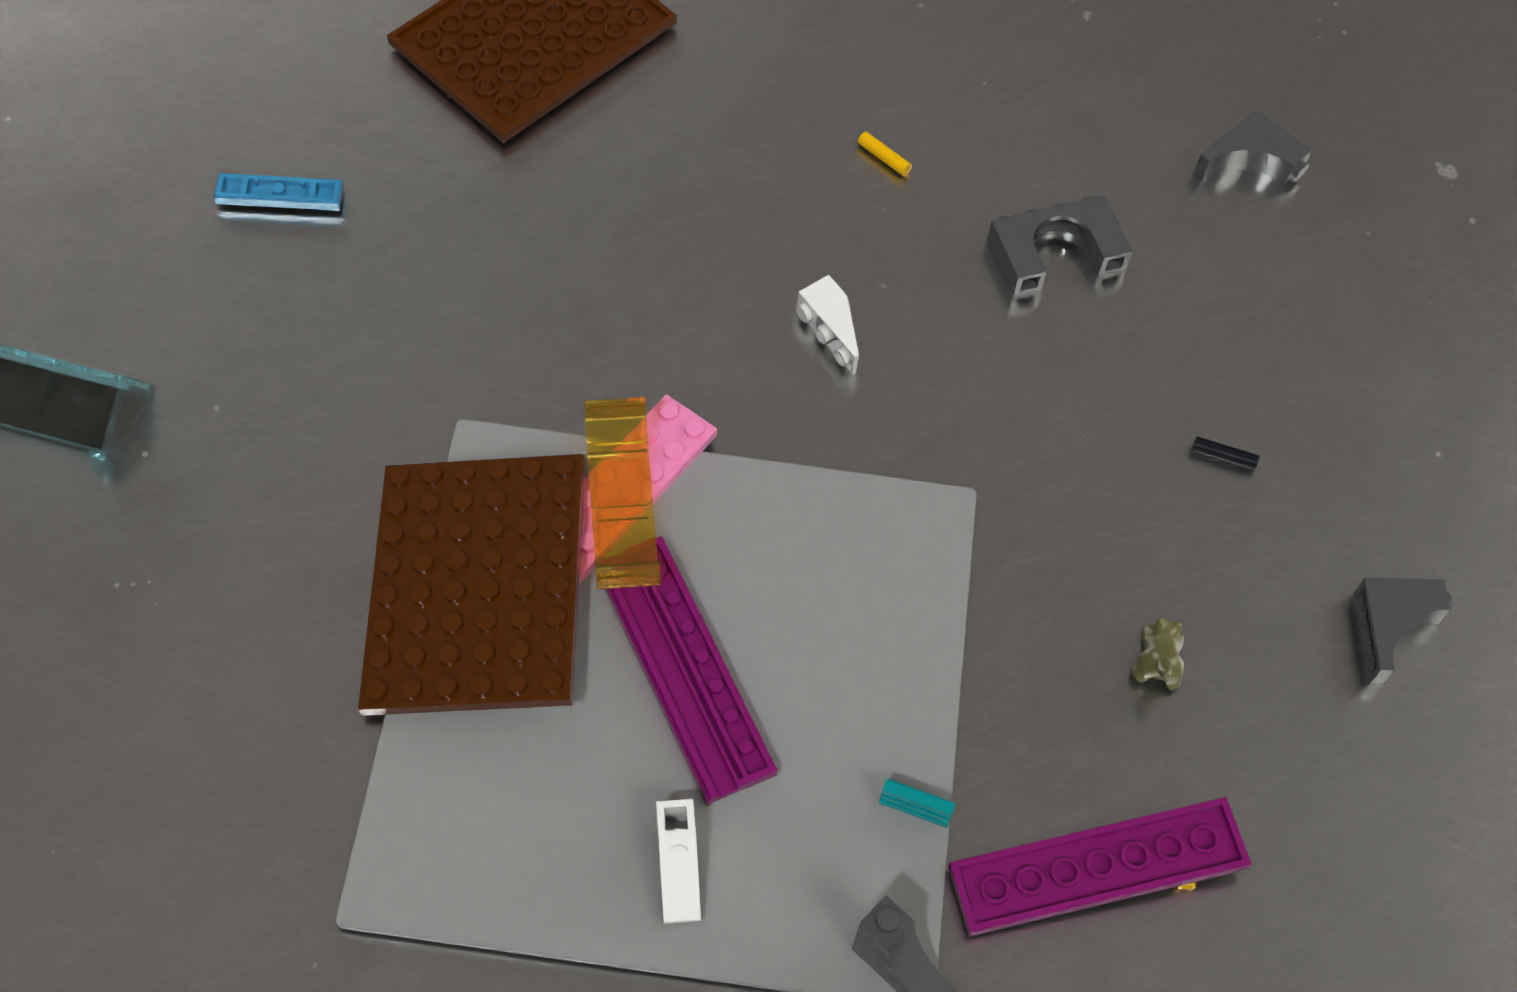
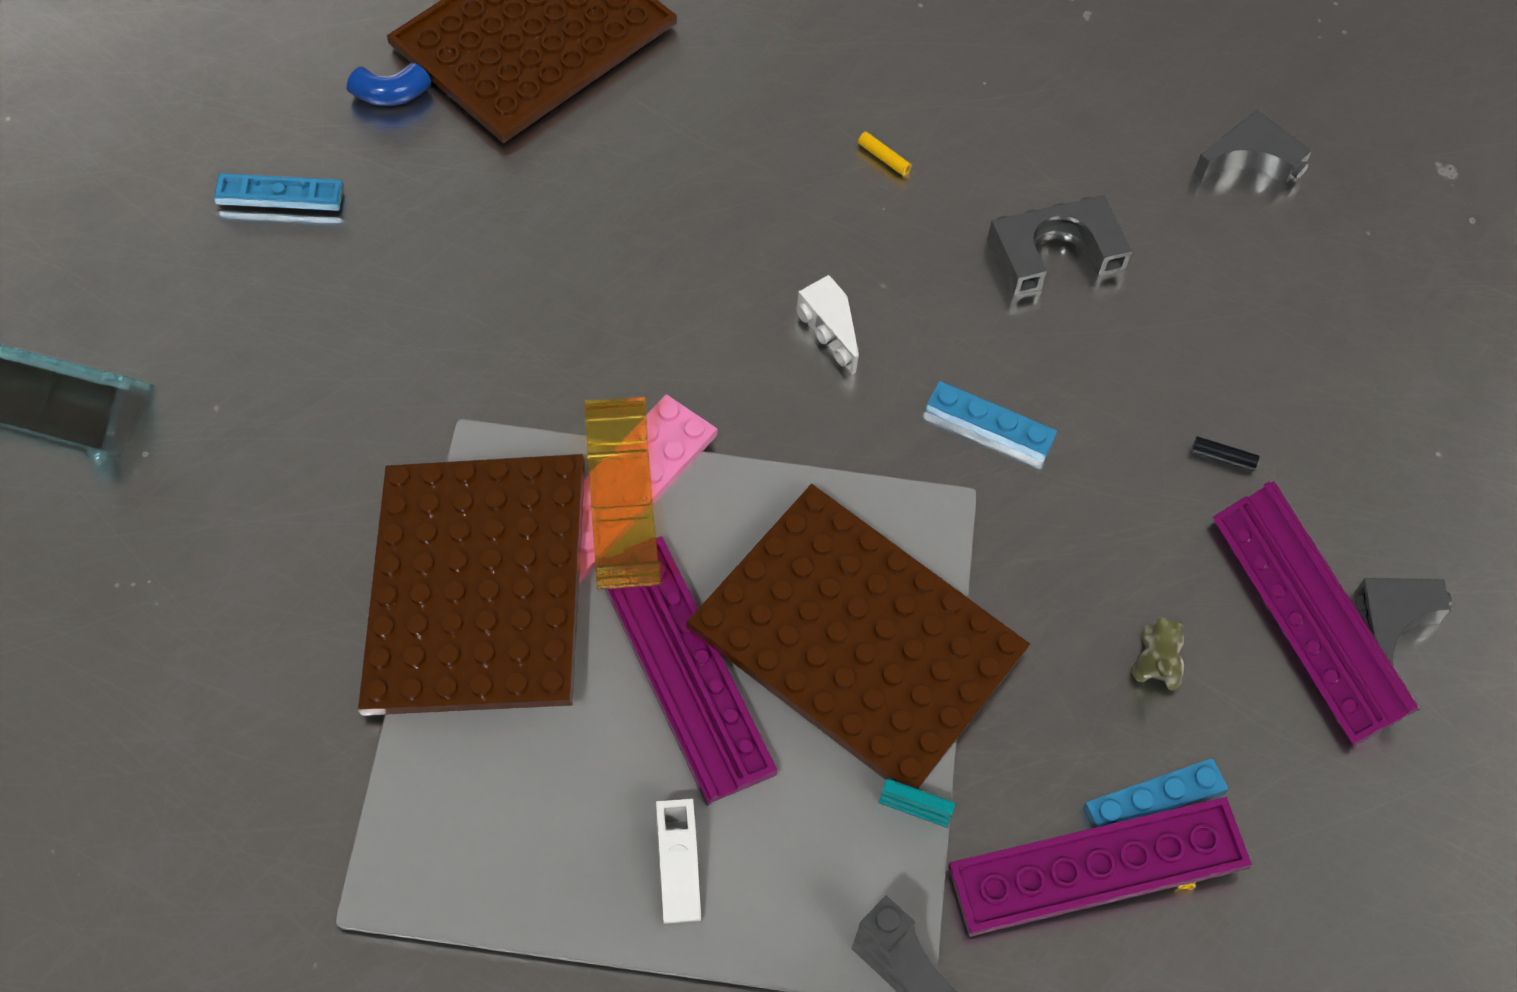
(388, 90): none -> blue cylinder
(858, 638): none -> reddish brown plate
(991, 421): none -> dark azure plate
(1171, 791): none -> dark azure plate
(1316, 614): none -> magenta plate

